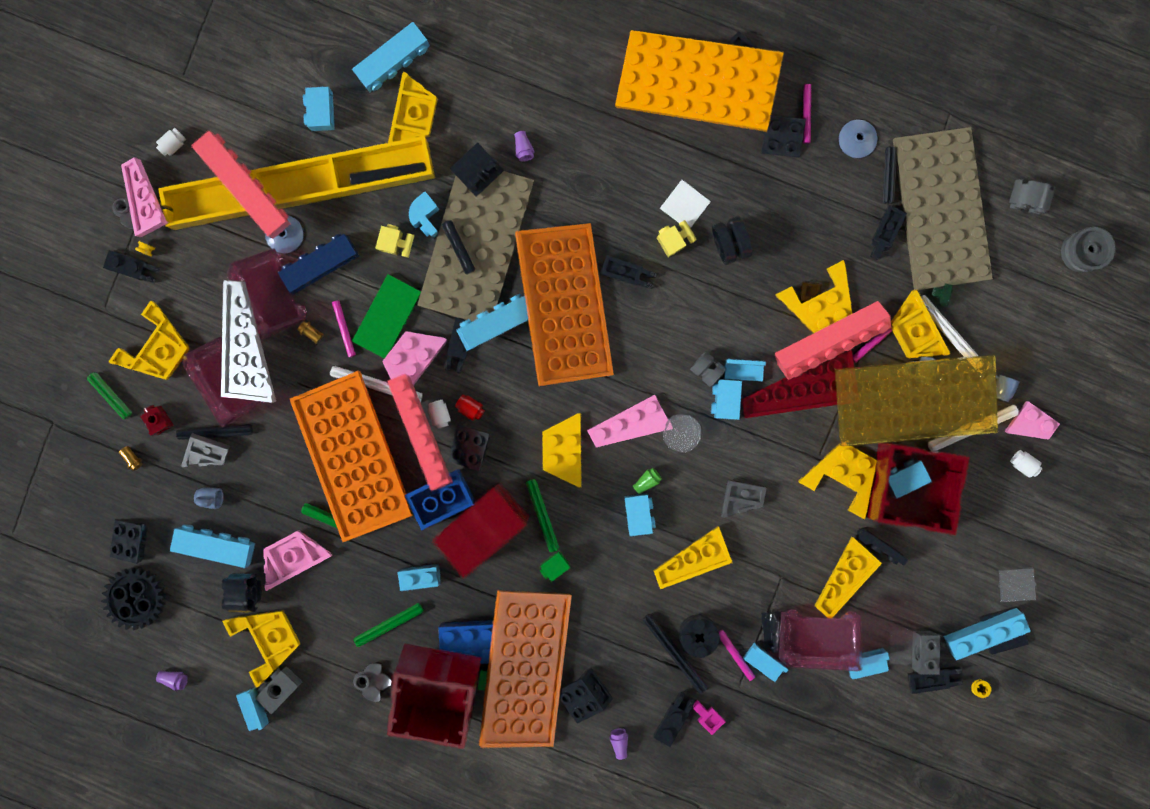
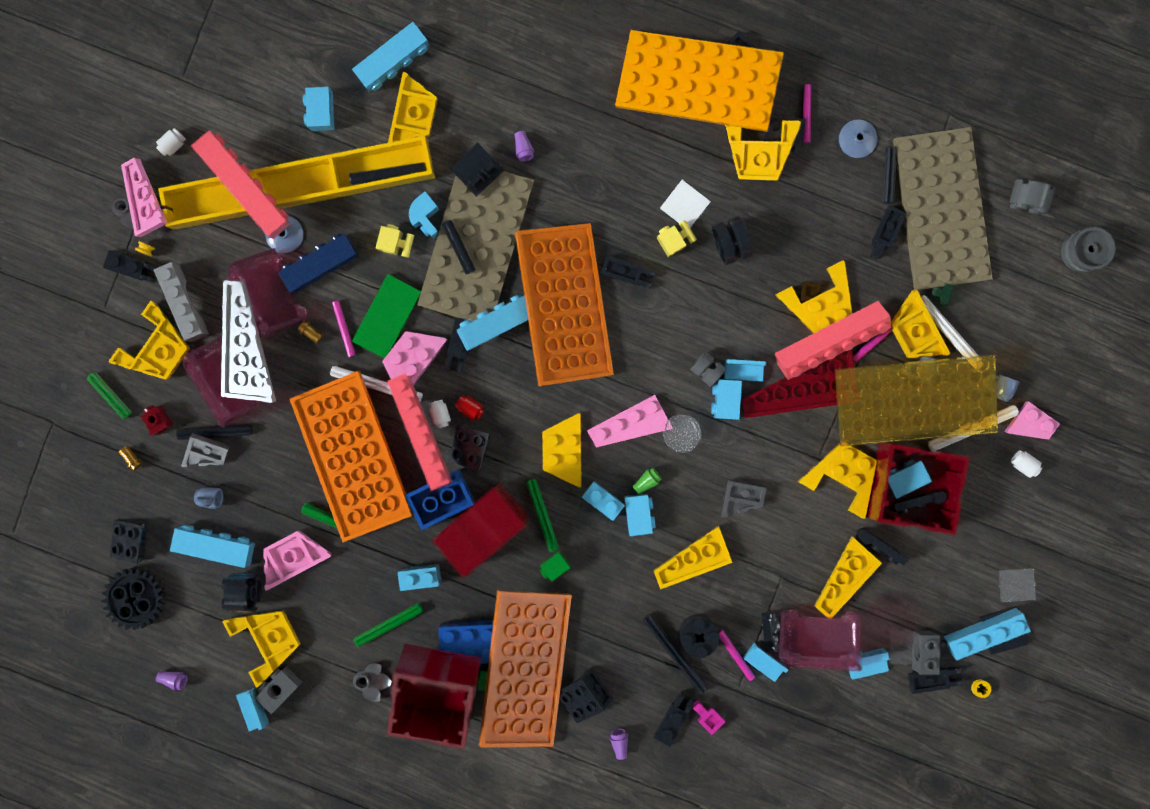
(174, 288): none -> light grey arch
(603, 500): none -> medium azure brick
(761, 158): none -> yellow wing
(918, 501): none -> black hinge

